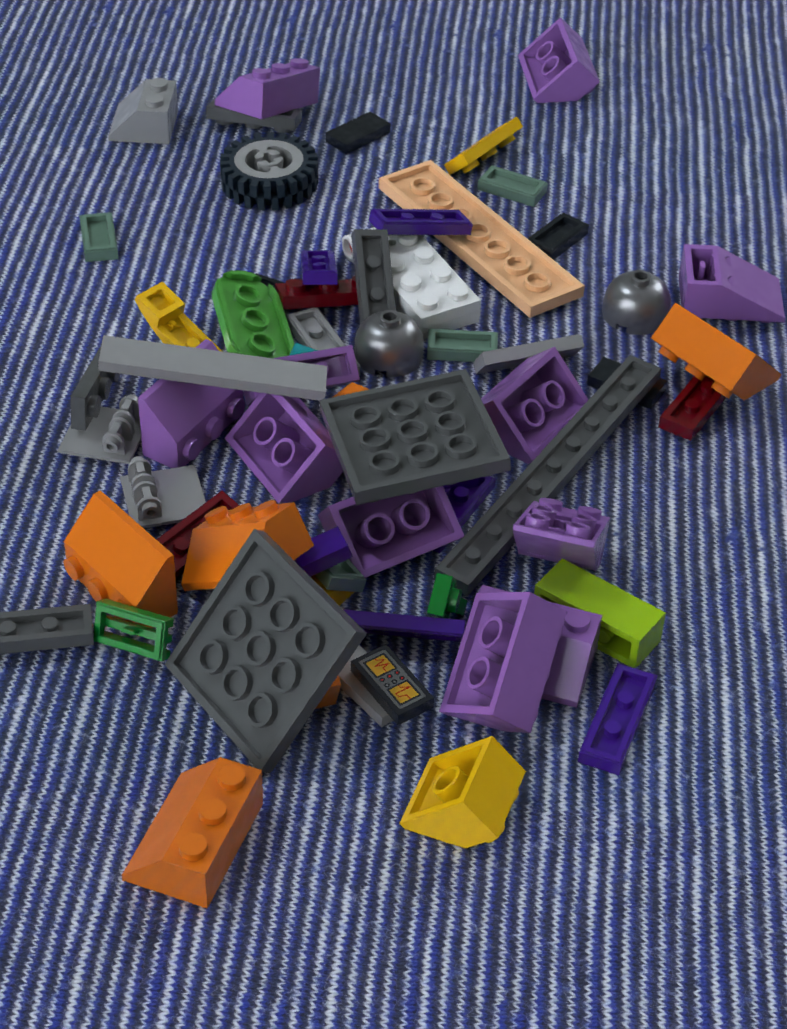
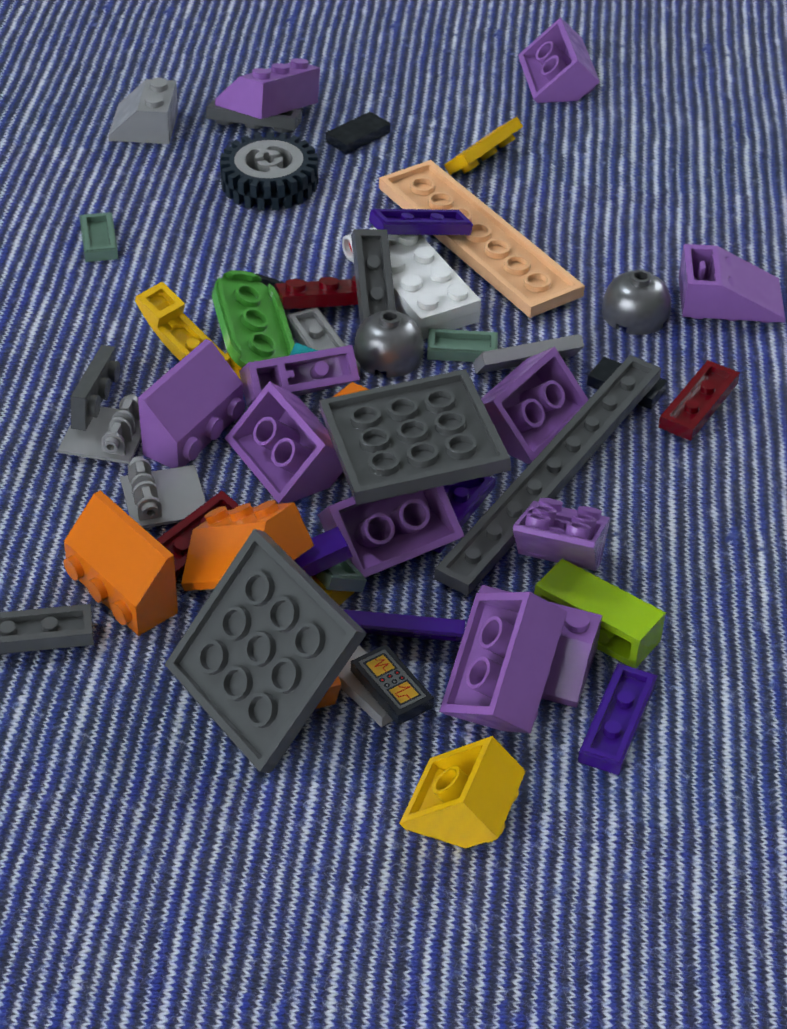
(138, 615): green tile -> none
(198, 831): orange slope -> none
(212, 368): light grey tile -> none
(319, 267): dark purple tile -> none
(446, 598): green plate -> none
(512, 186): sand green tile -> none
(559, 235): black tile -> none
(712, 355): orange slope -> none

